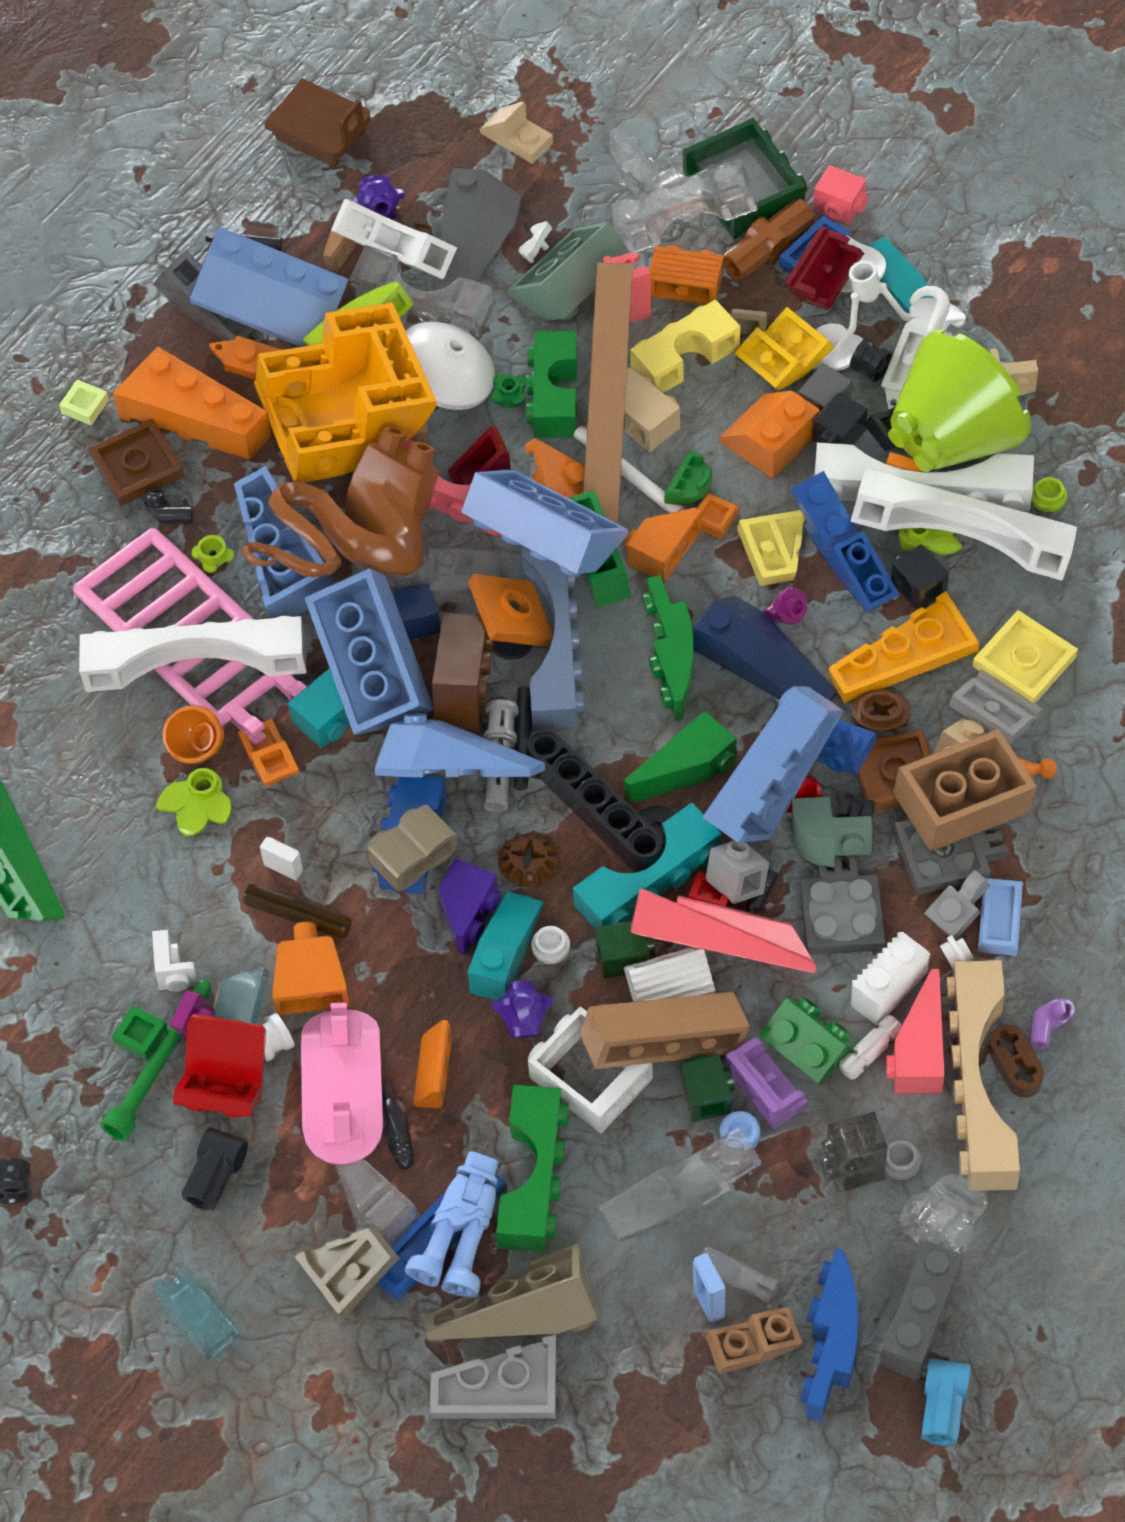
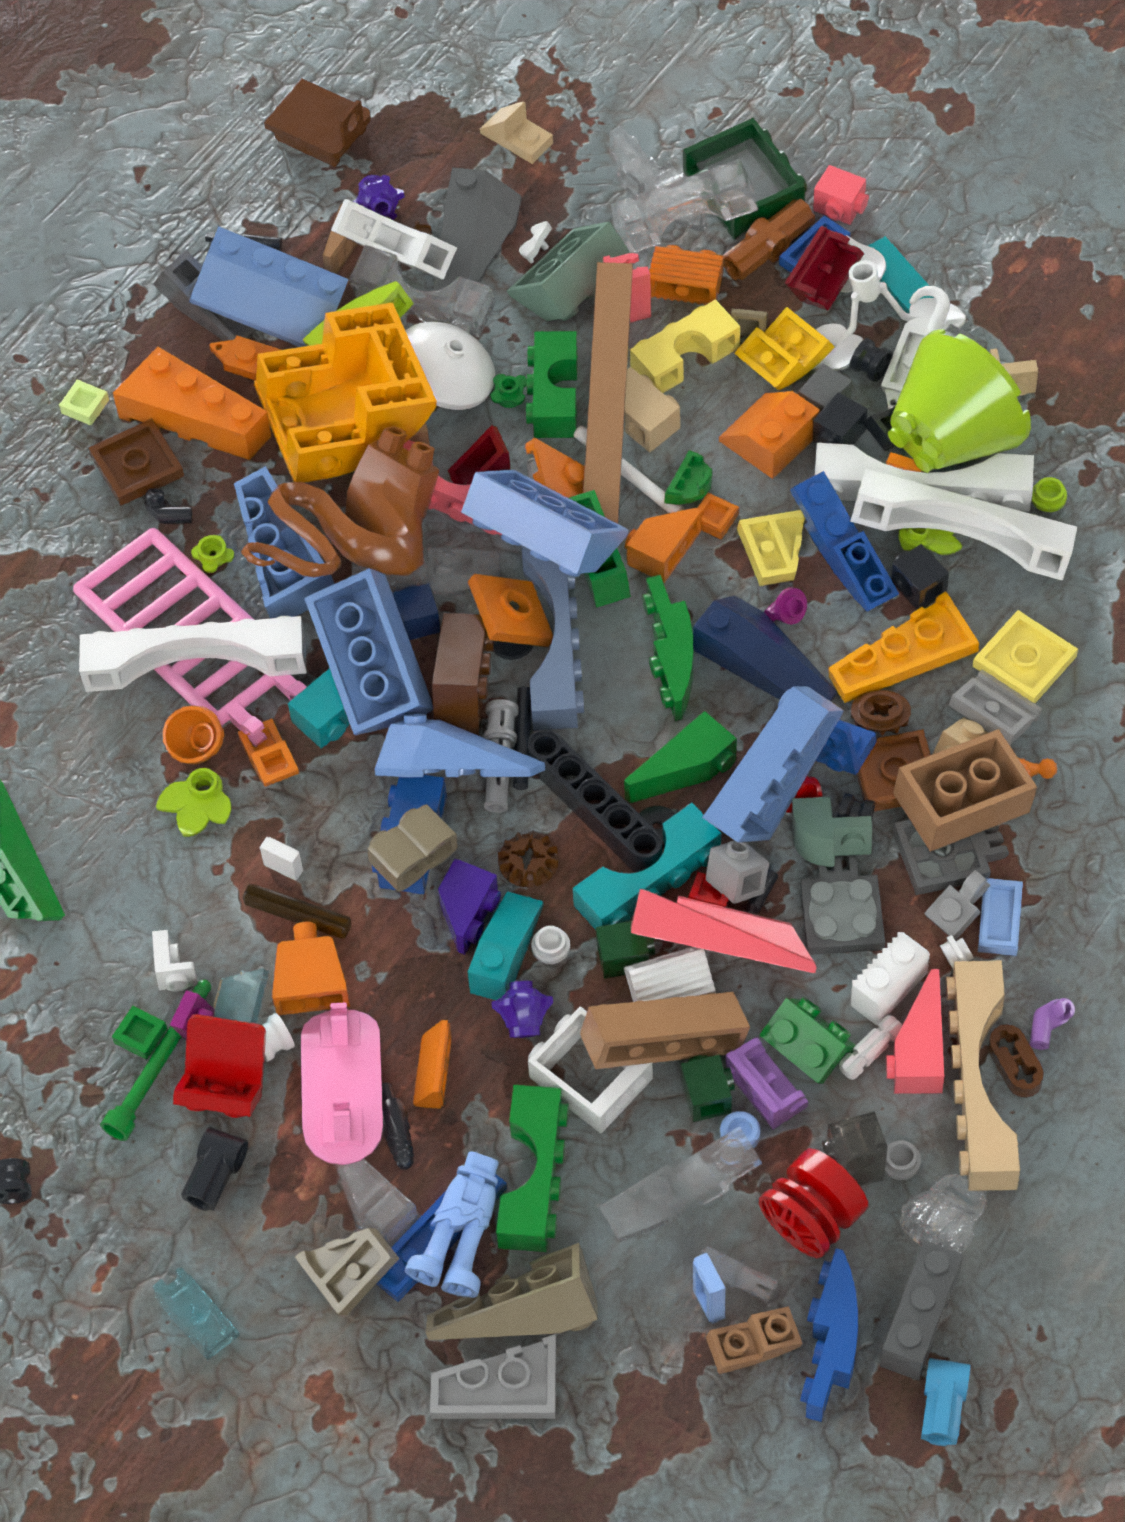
(813, 1203): none -> red wheel

